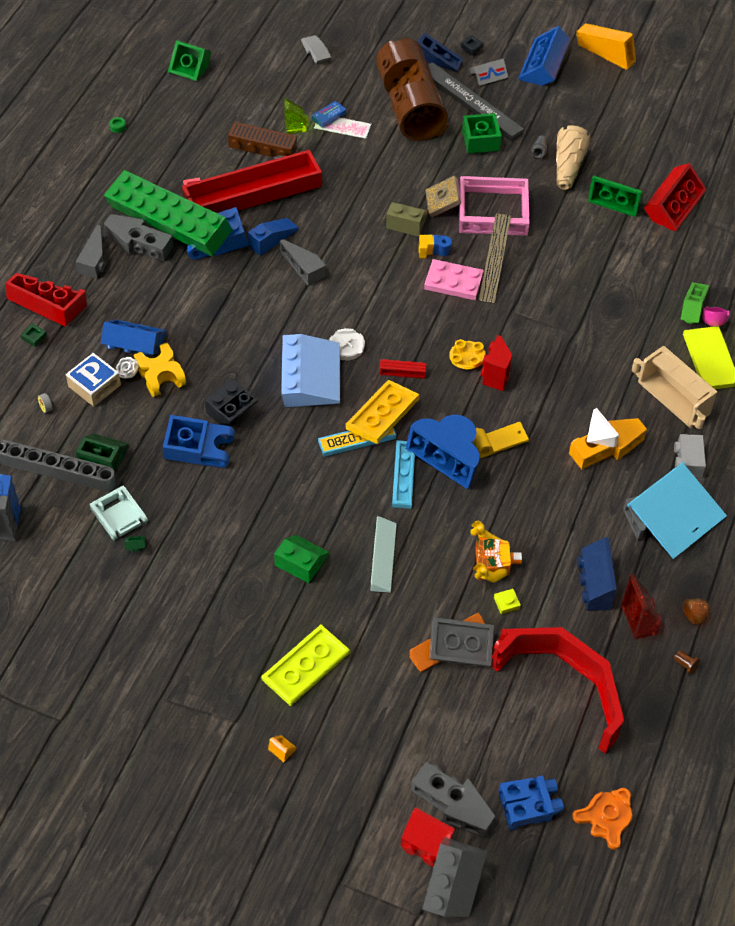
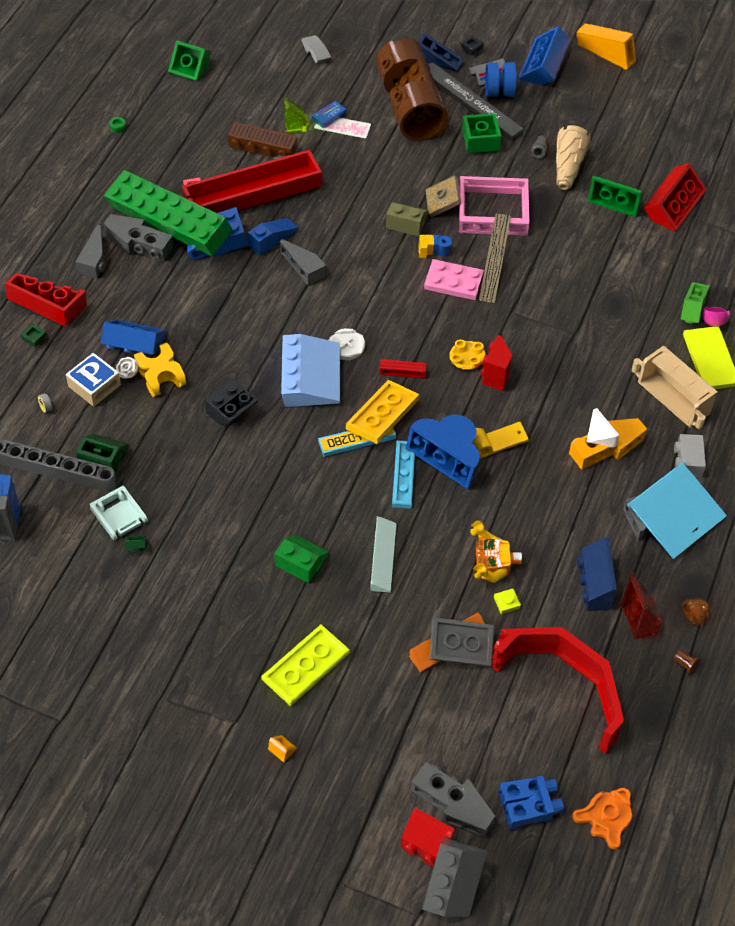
(196, 441): blue brick -> none
(505, 79): none -> blue wheel

